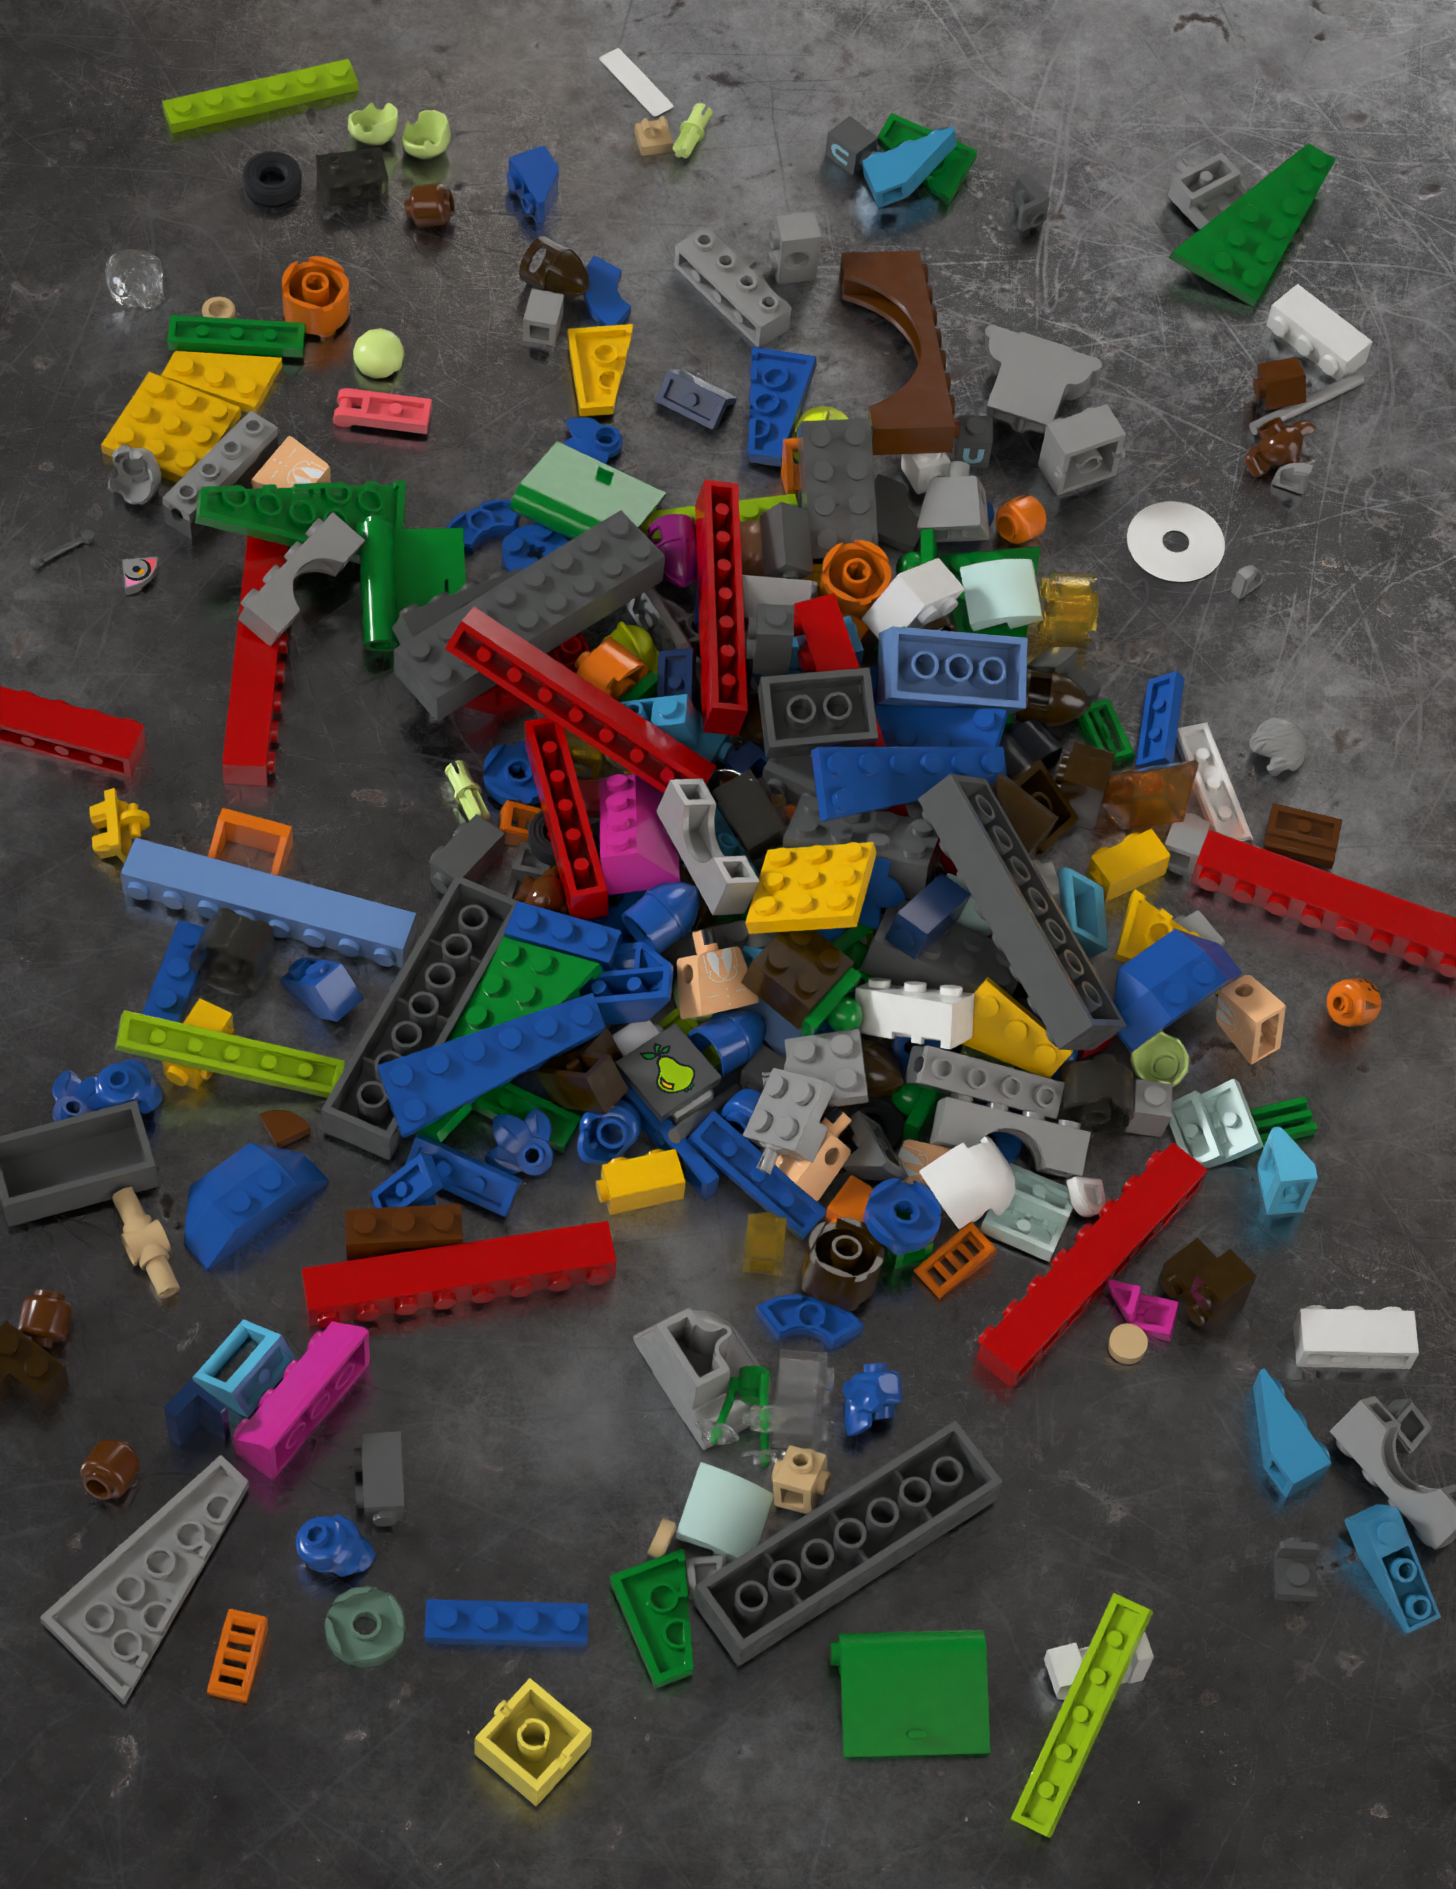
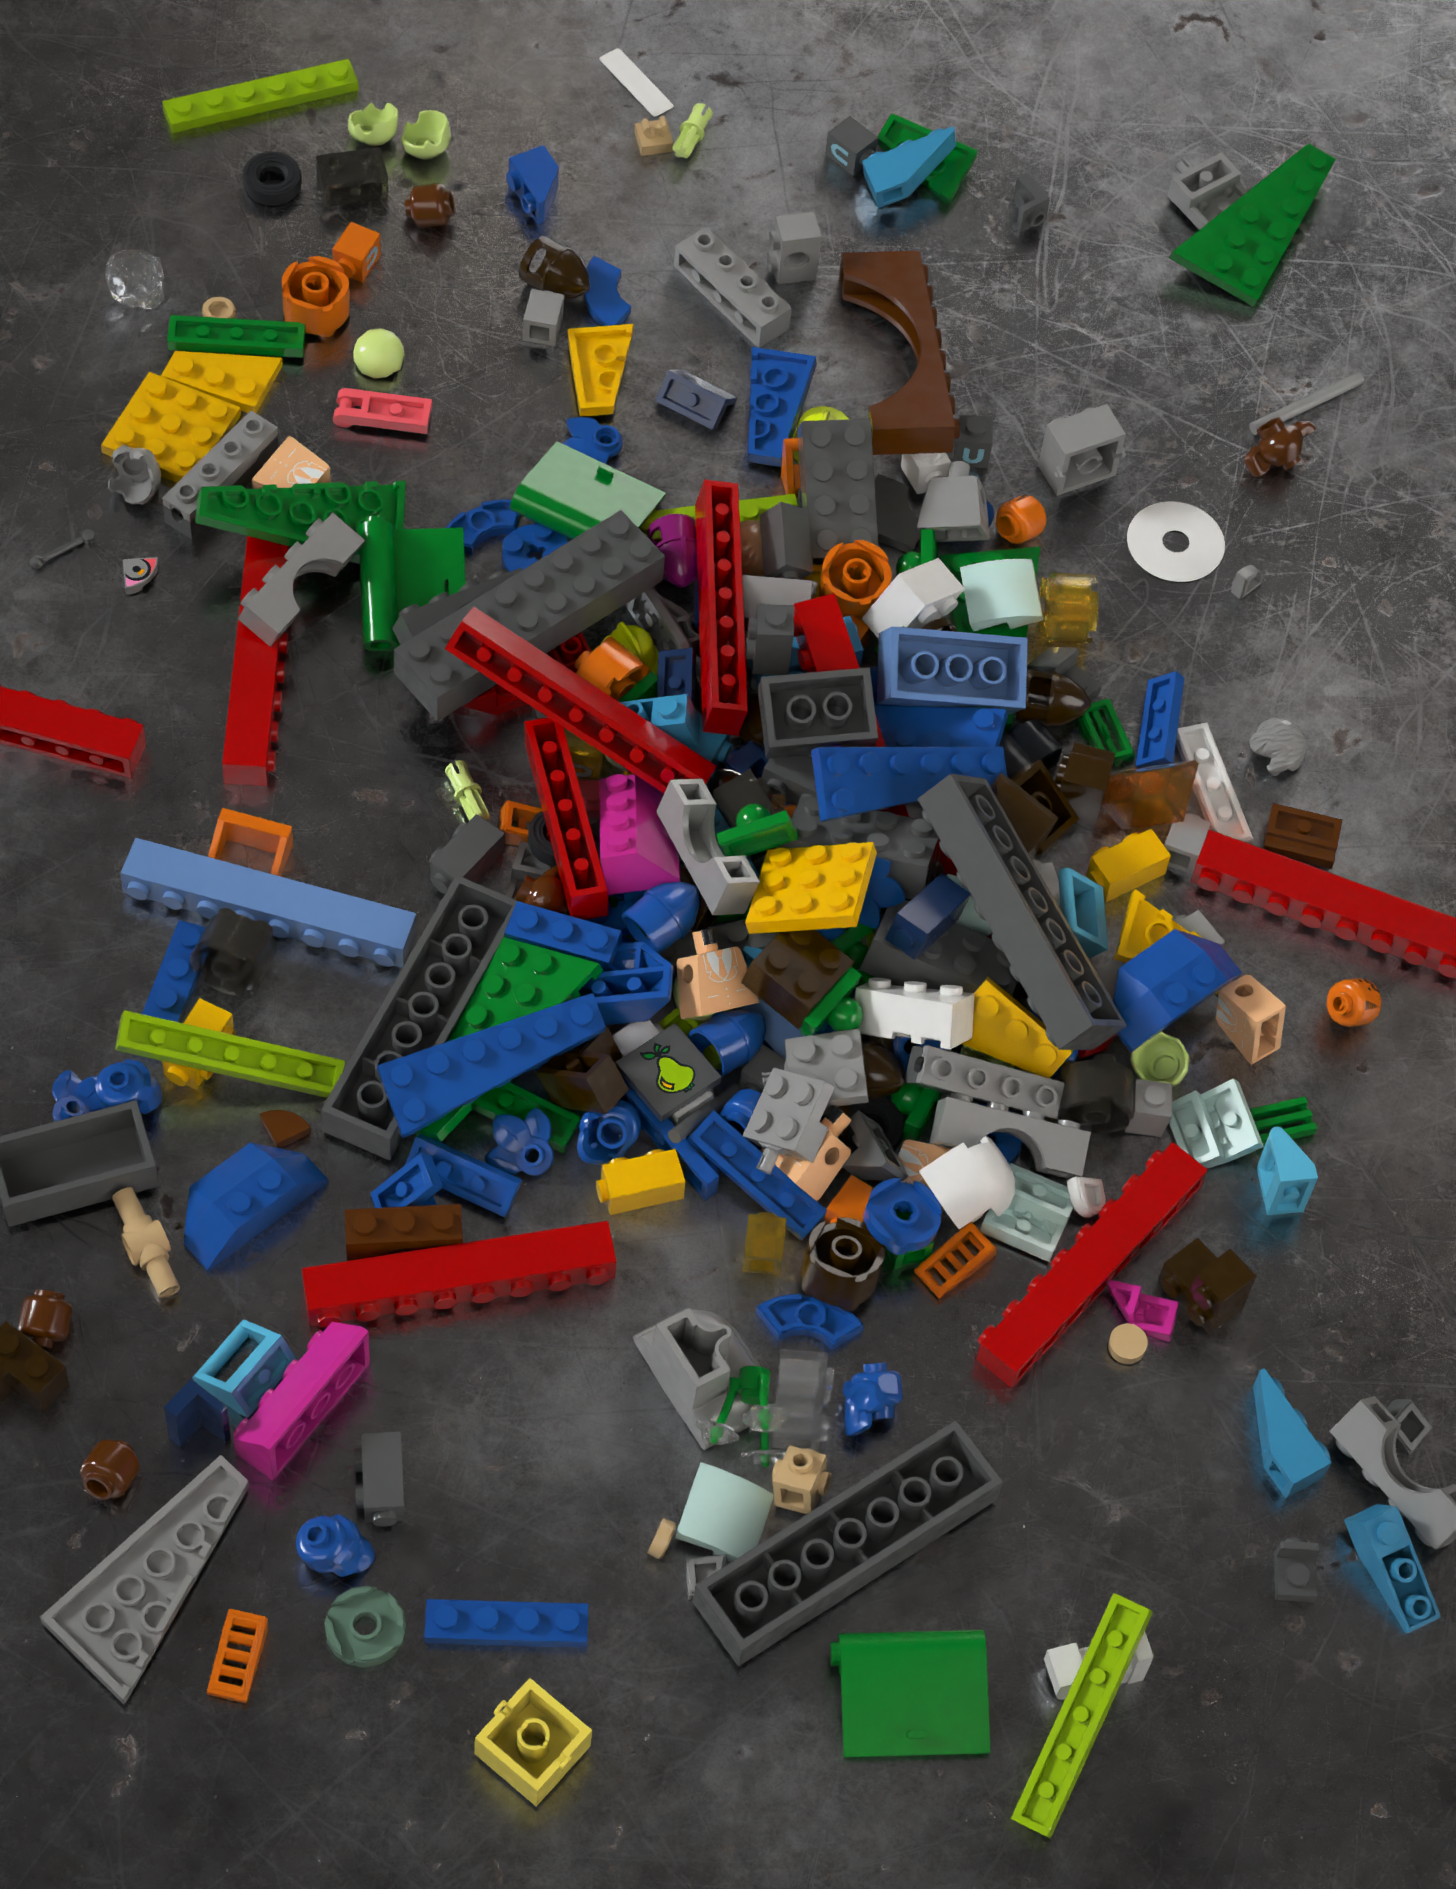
(122, 822): yellow hips -> none
(322, 987): blue slope -> none
(357, 251): none -> orange brick
(500, 782): blue plate -> none
(658, 1615): green wing -> none
(757, 831): none -> green tile
(1034, 378): light grey piece -> none
(1280, 383): reddish brown brick -> none
(1293, 477): light grey tile -> none
(1318, 333): white brick -> none
(1355, 1337): white brick -> none

